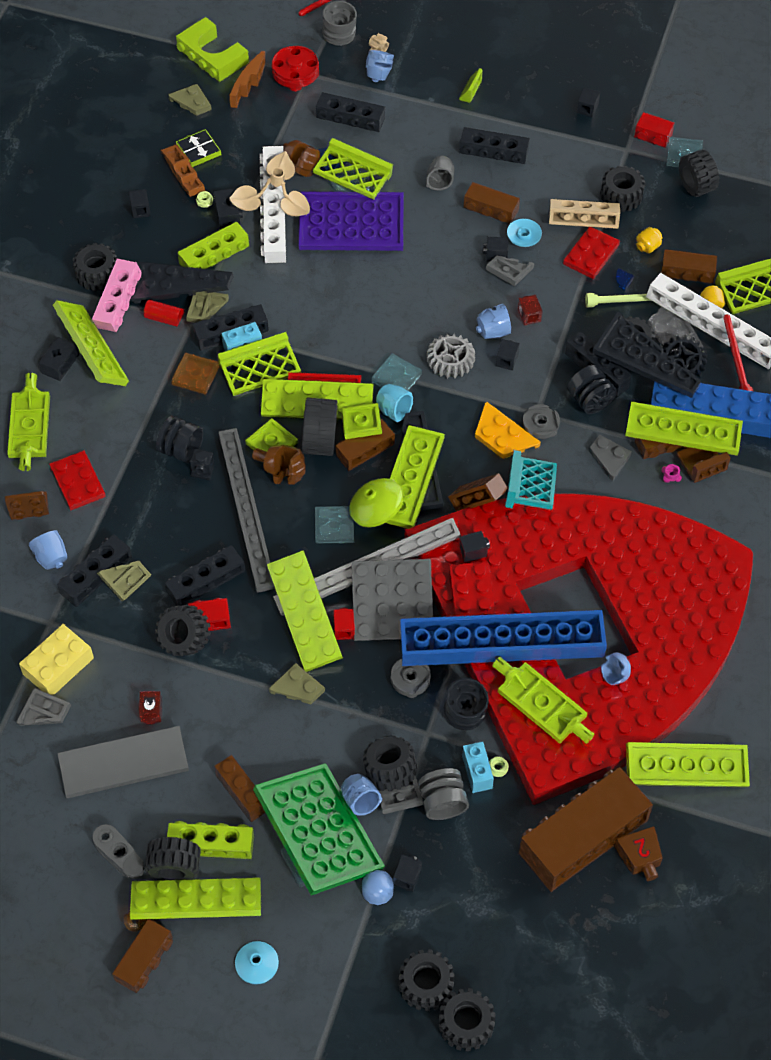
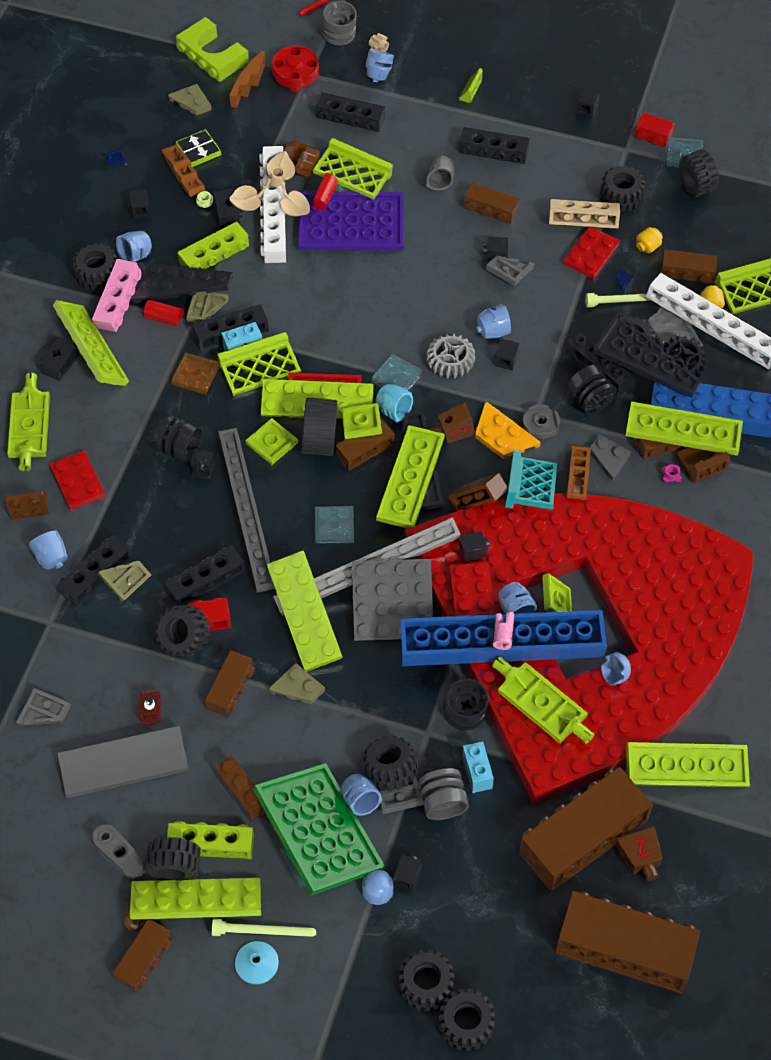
(56, 660): light yellow brick -> none
(116, 158): none -> clear blue tile
(133, 246): none -> medium blue helmet
(221, 927): none -> yellowish green piece
(230, 684): none -> reddish brown brick
(282, 462): reddish brown piece -> none
(325, 192): none -> red brick
(344, 623): red brick -> none
(376, 502): lime dish -> none
(410, 687): dark grey plate -> none
(455, 424): none -> reddish brown torso
(498, 761): yellowish green plate -> none
(503, 631): none -> bright pink hinge
(516, 599): none -> medium blue helmet
(524, 232): medium azure dish -> none
(530, 310): clear red brick -> none
(556, 595): none -> lime tile
(578, 472): none -> dark orange slope
(628, 941): none -> reddish brown brick
(736, 354): red piece -> none

